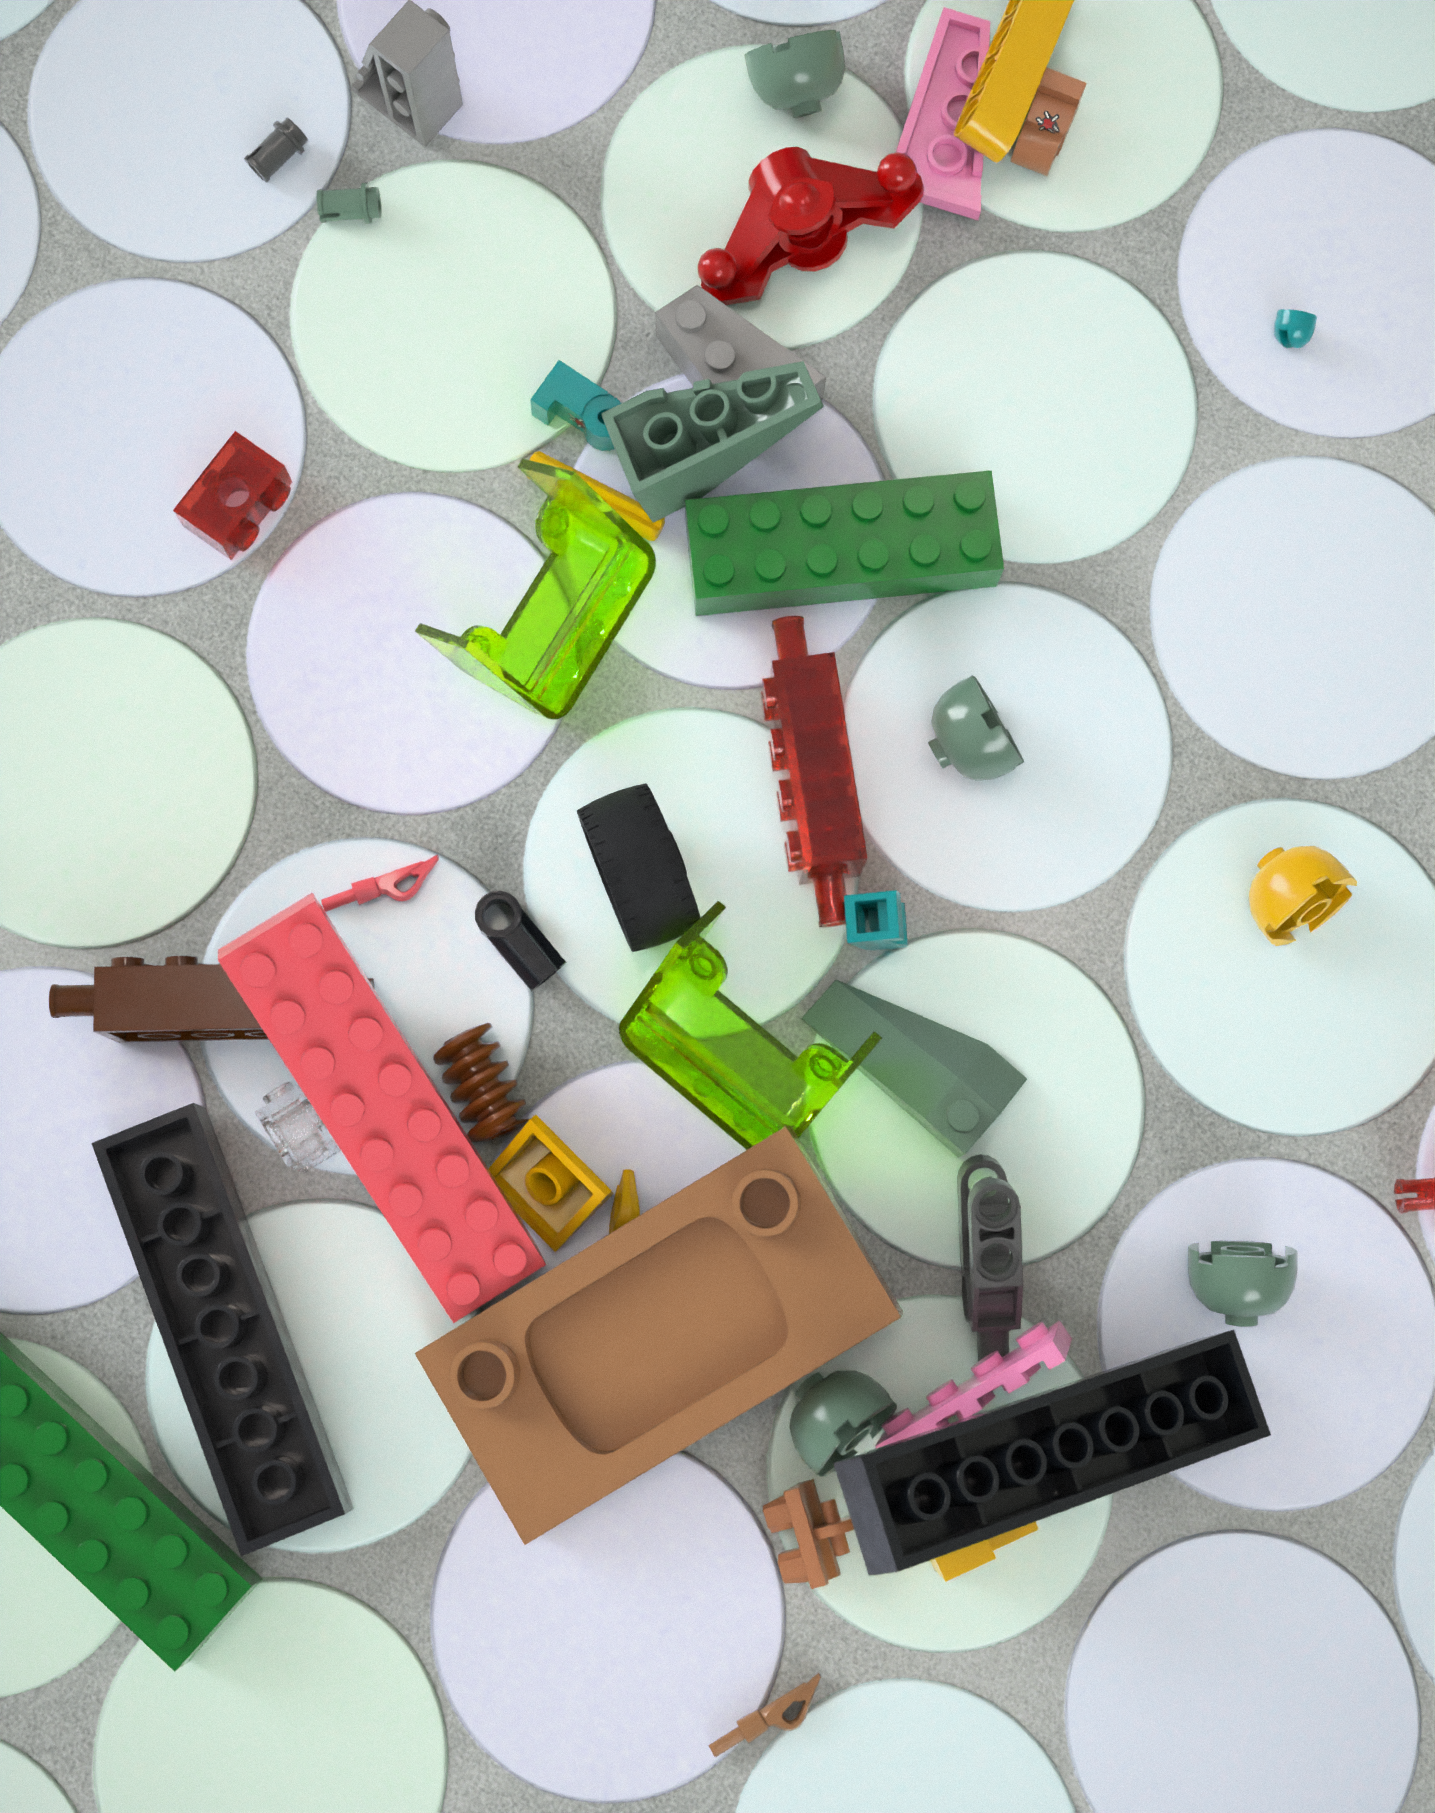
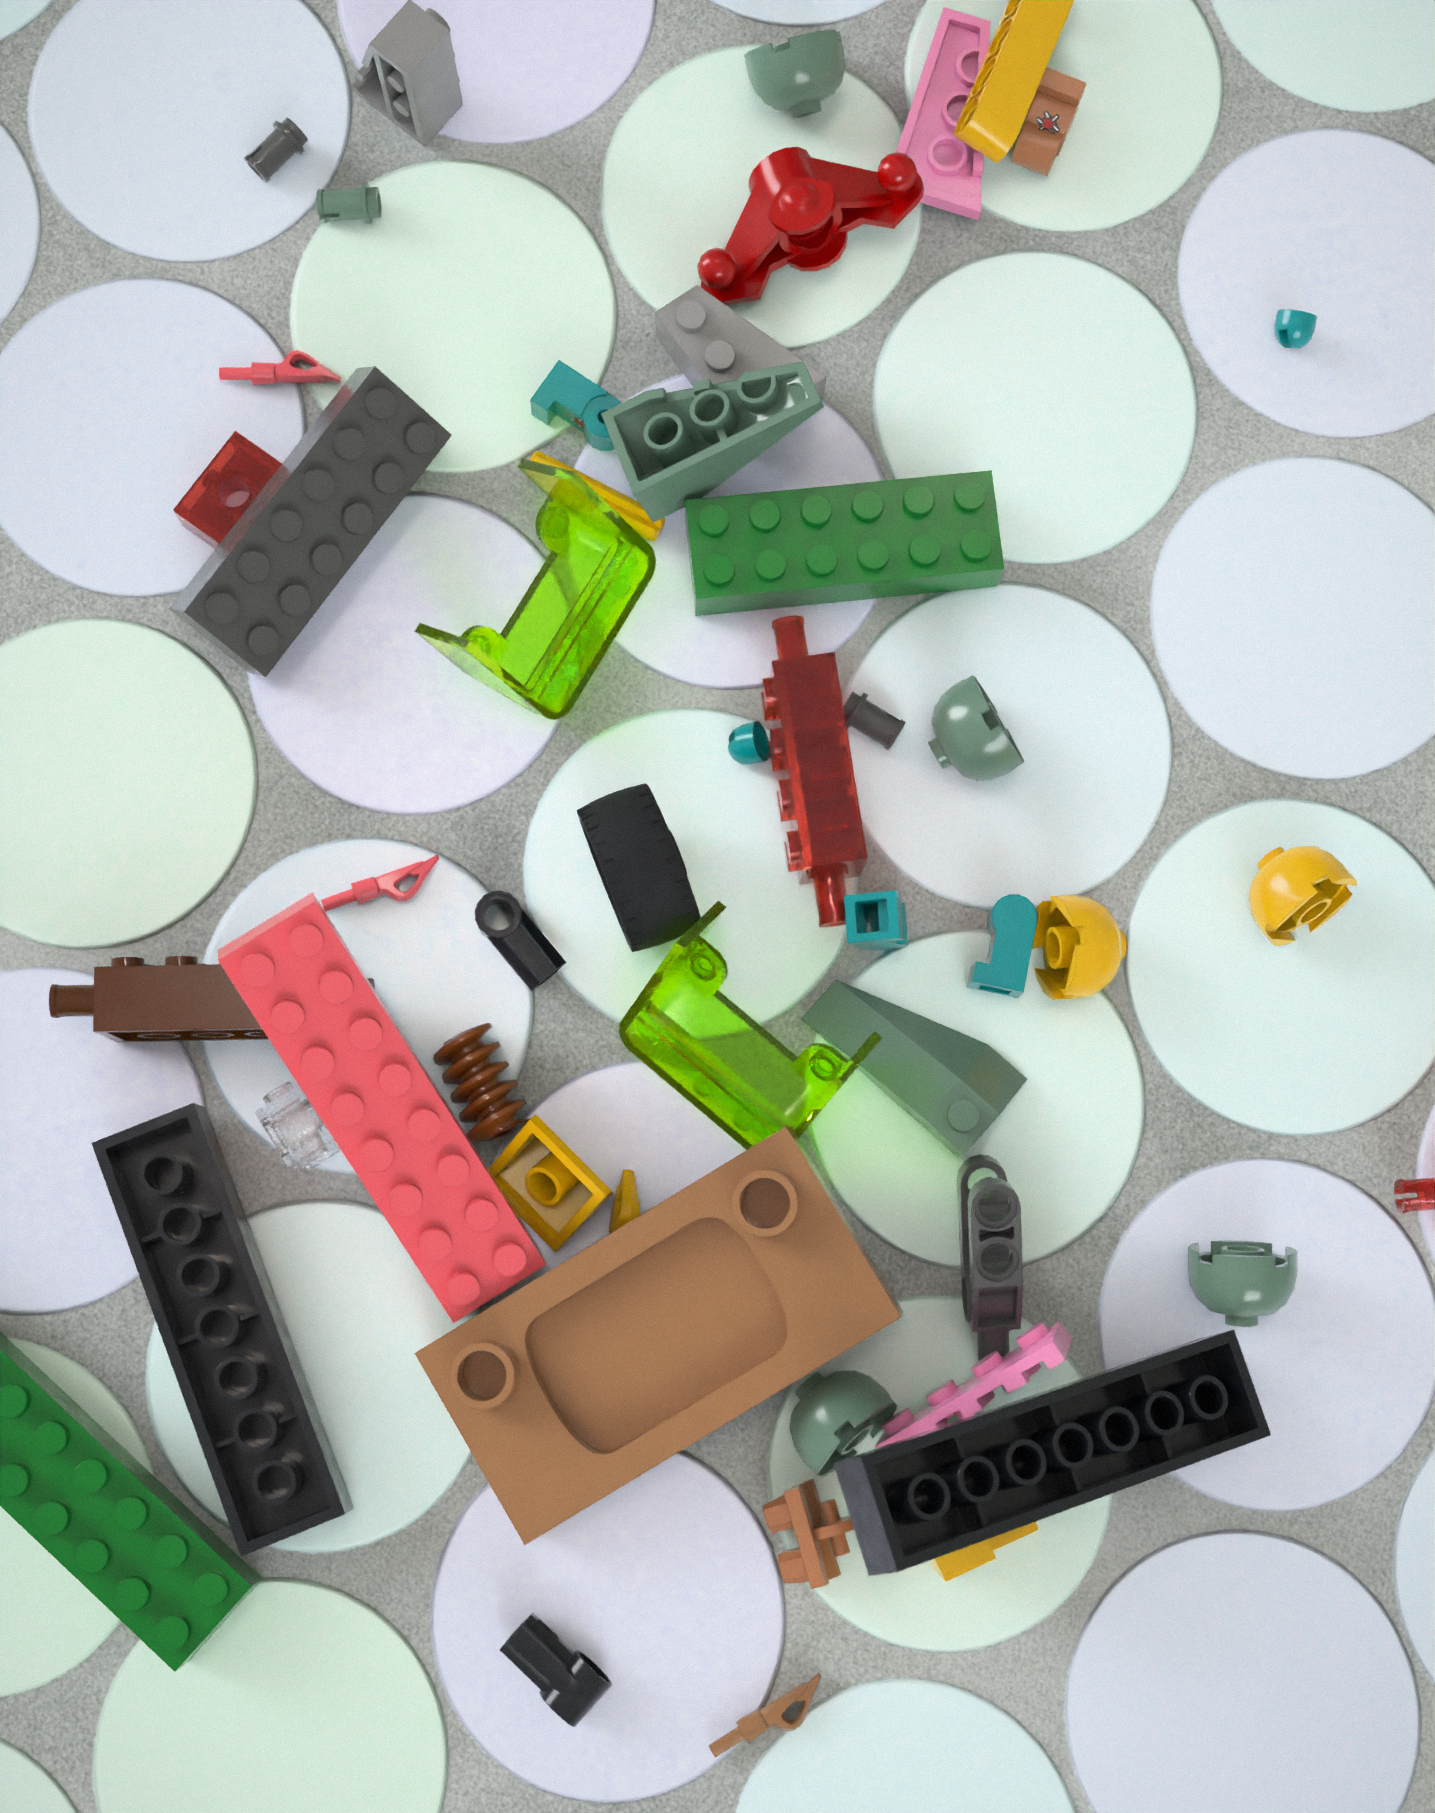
(283, 372): none -> coral hand
(311, 521): none -> dark grey brick
(566, 1678): none -> black piece
(749, 744): none -> teal hinge
(872, 720): none -> dark grey pin
(1012, 933): none -> teal leg
(1078, 946): none -> yellow cylinder

